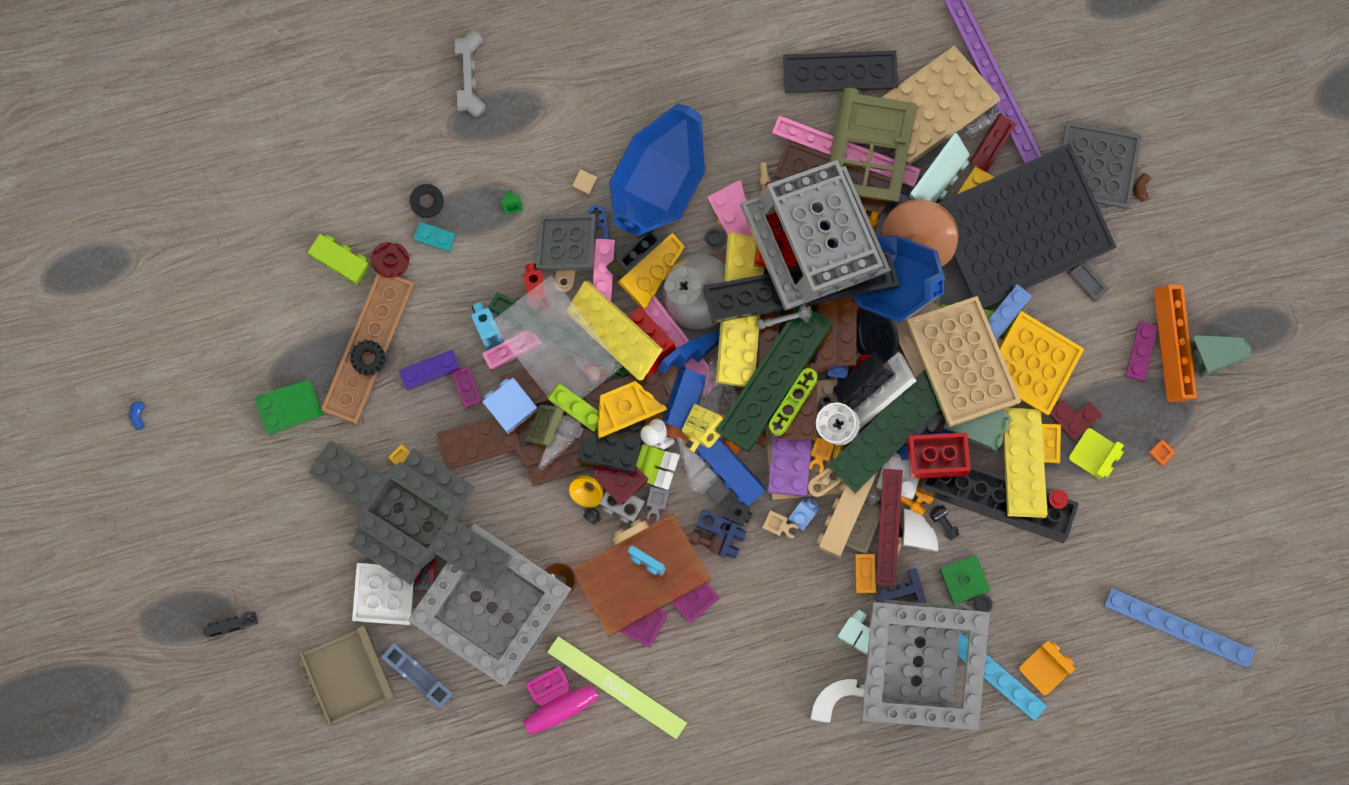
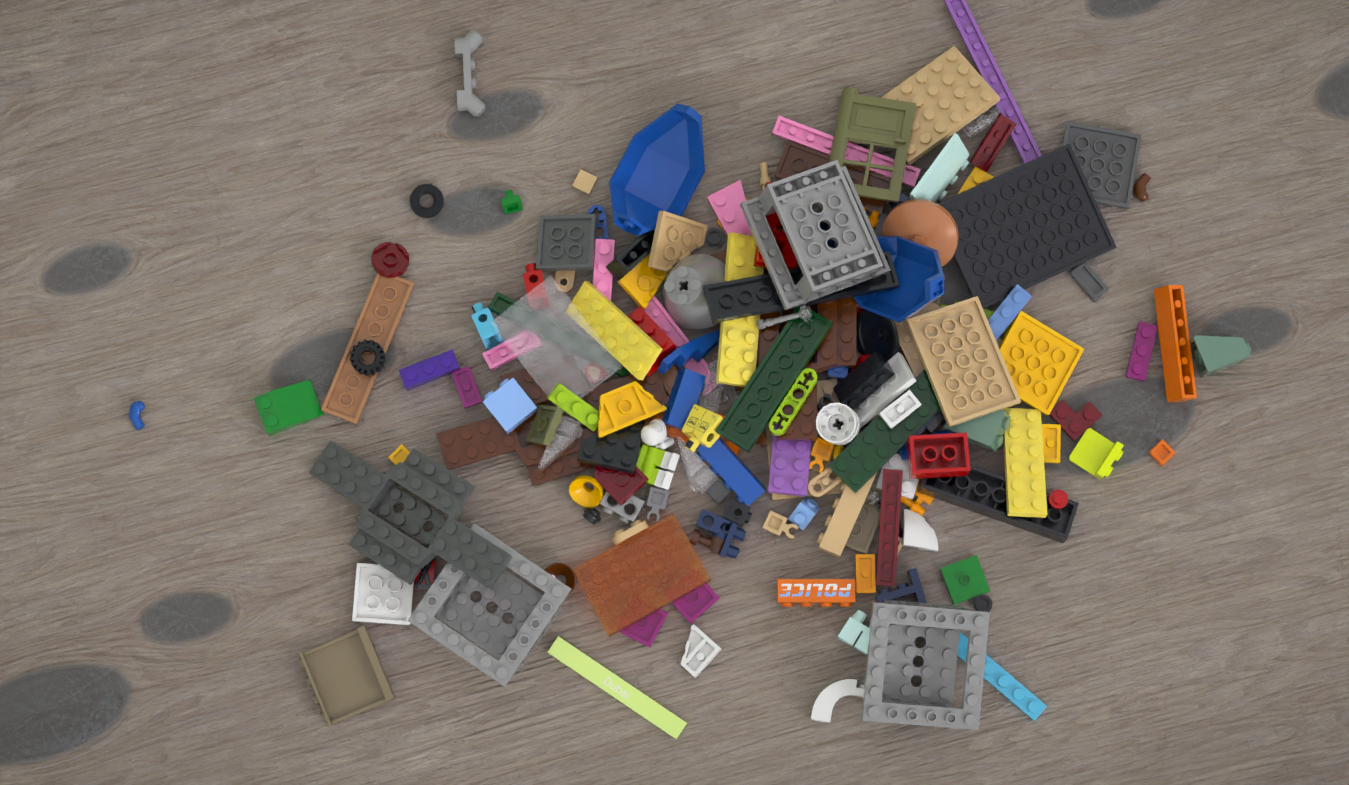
(233, 624): black hinge -> none
(339, 258): lime brick -> none
(417, 675): sand blue arch -> none
(434, 236): teal plate -> none
(556, 701): dark pink plate -> none
(639, 557): medium azure plate -> none
(674, 240): none -> tan plate
(698, 652): none -> white wing
(816, 592): none -> orange brick
(840, 70): black plate -> none
(900, 409): none -> white plate
(938, 514): black bar -> none
(1047, 667): light orange bracket -> none
(1179, 628): medium blue plate -> none

